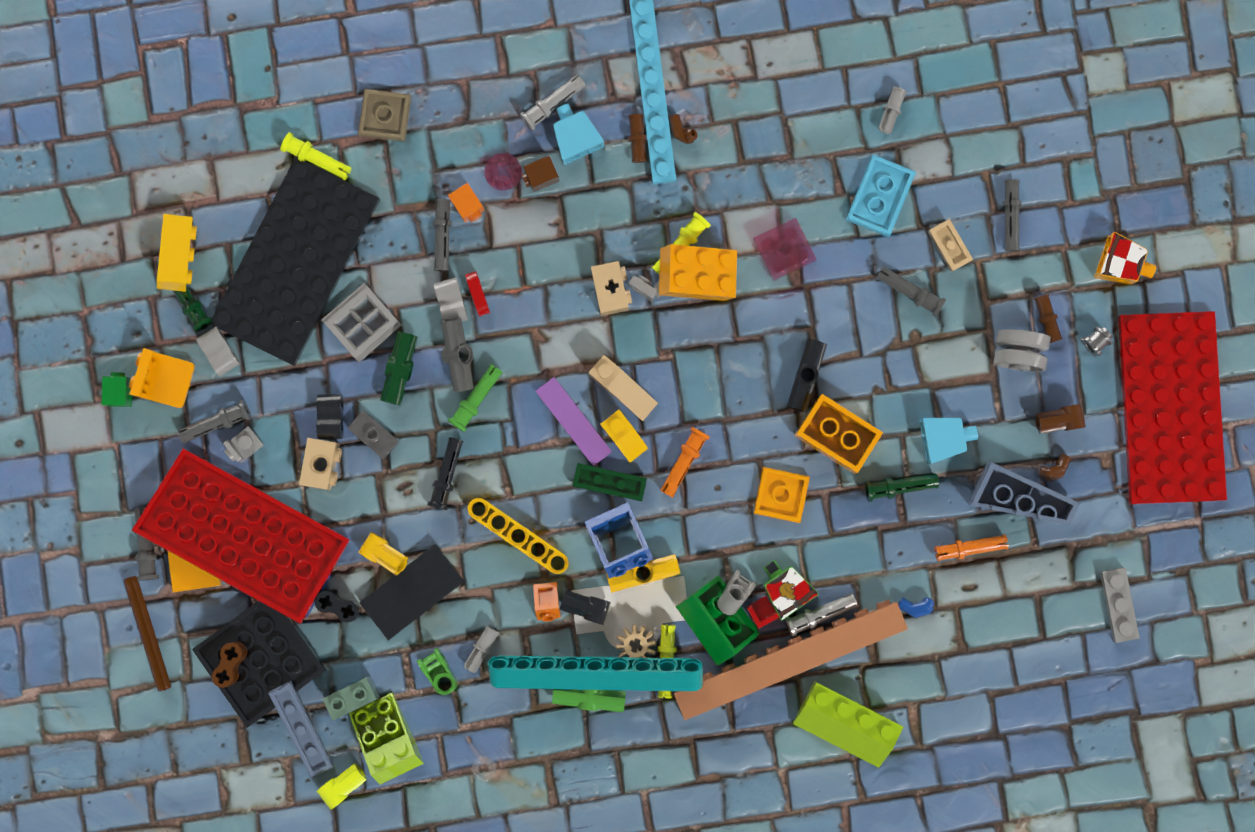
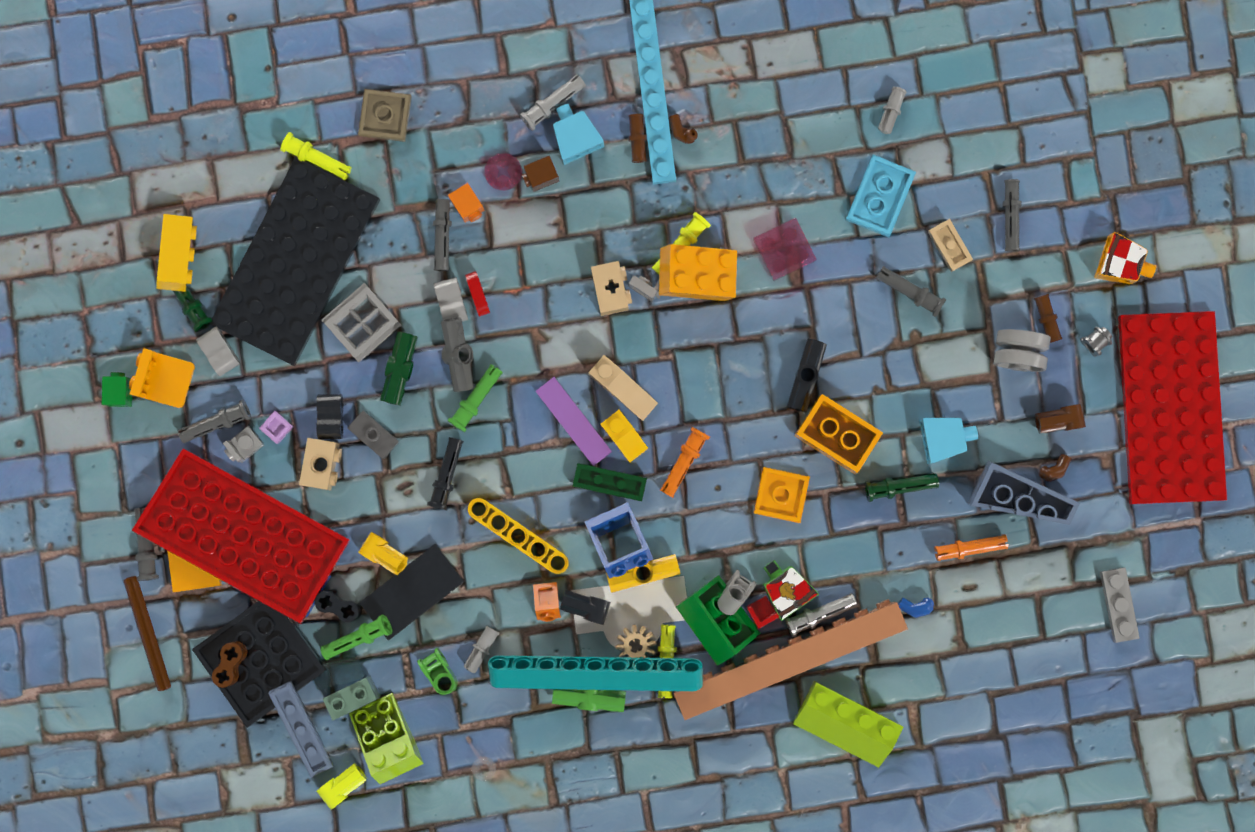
(276, 427): none -> lavender tile
(366, 633): none -> bright green pin

